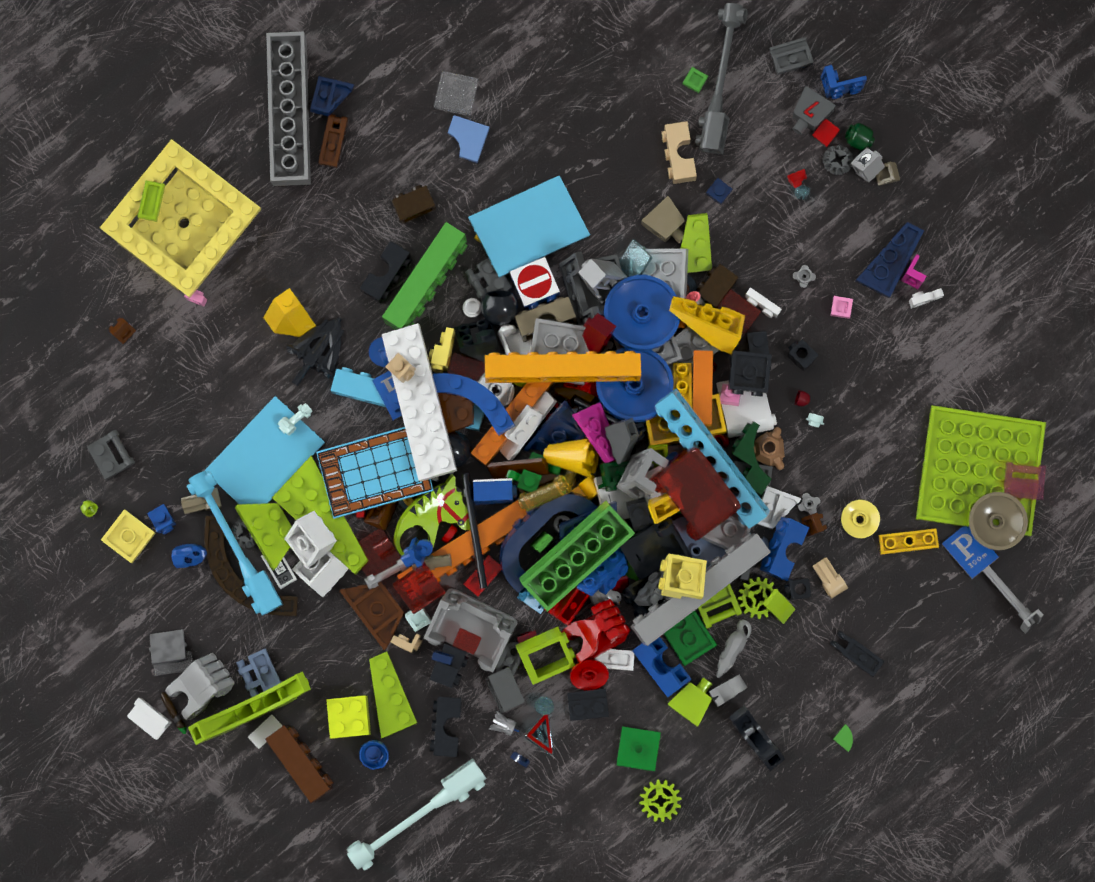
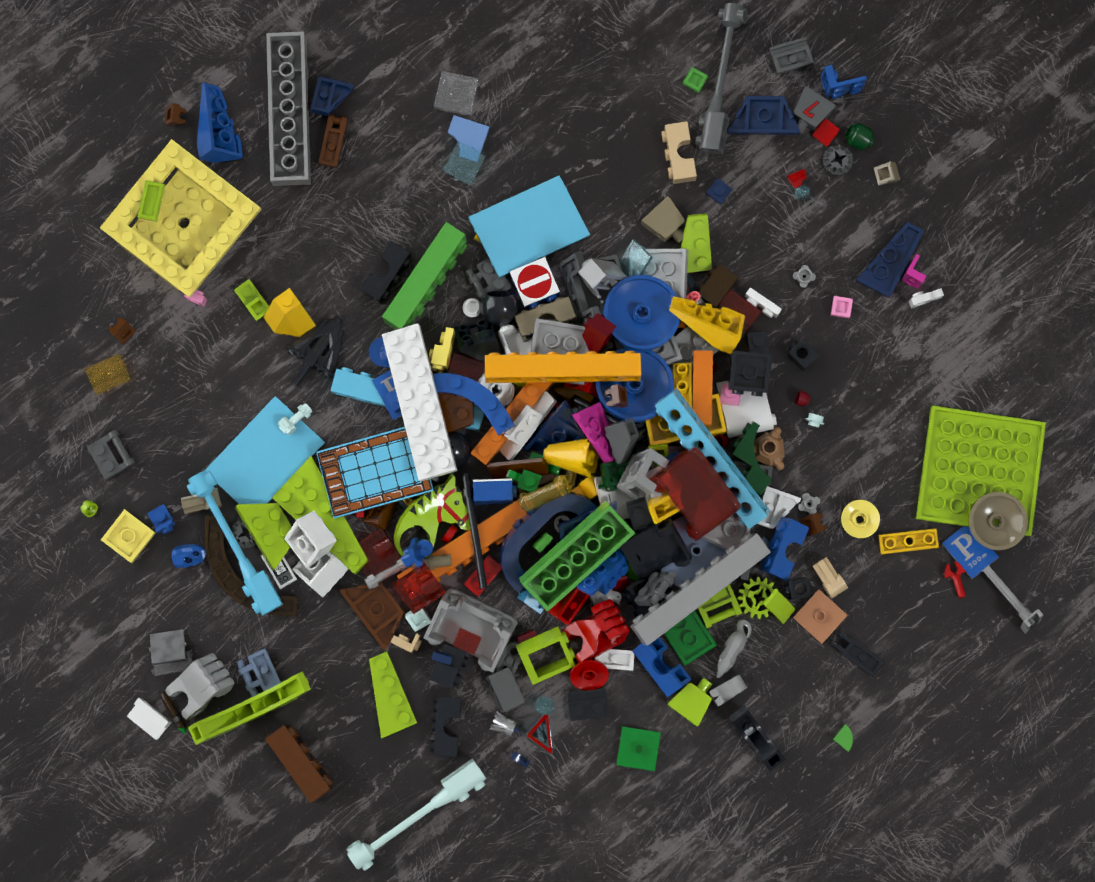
(108, 374): none -> clear yellow plate
(172, 115): none -> reddish brown tile
(215, 130): none -> blue wedge
(252, 299): none -> lime slope
(268, 727): white sticker -> none
(348, 717): neon yellow brick -> none
(374, 754): blue hair -> none
(401, 368): tan bracket -> none
(413, 204): dark brown brick -> none
(464, 163): none -> clear light blue piece
(619, 396): none -> tile
(661, 809): lime gear -> none
(682, 577): light yellow plate -> none
(764, 117): none -> dark blue wing
(820, 616): none -> nougat plate
(868, 164): light grey brick -> none
(956, 578): none -> red bar
(1022, 487): clear pink plate -> none

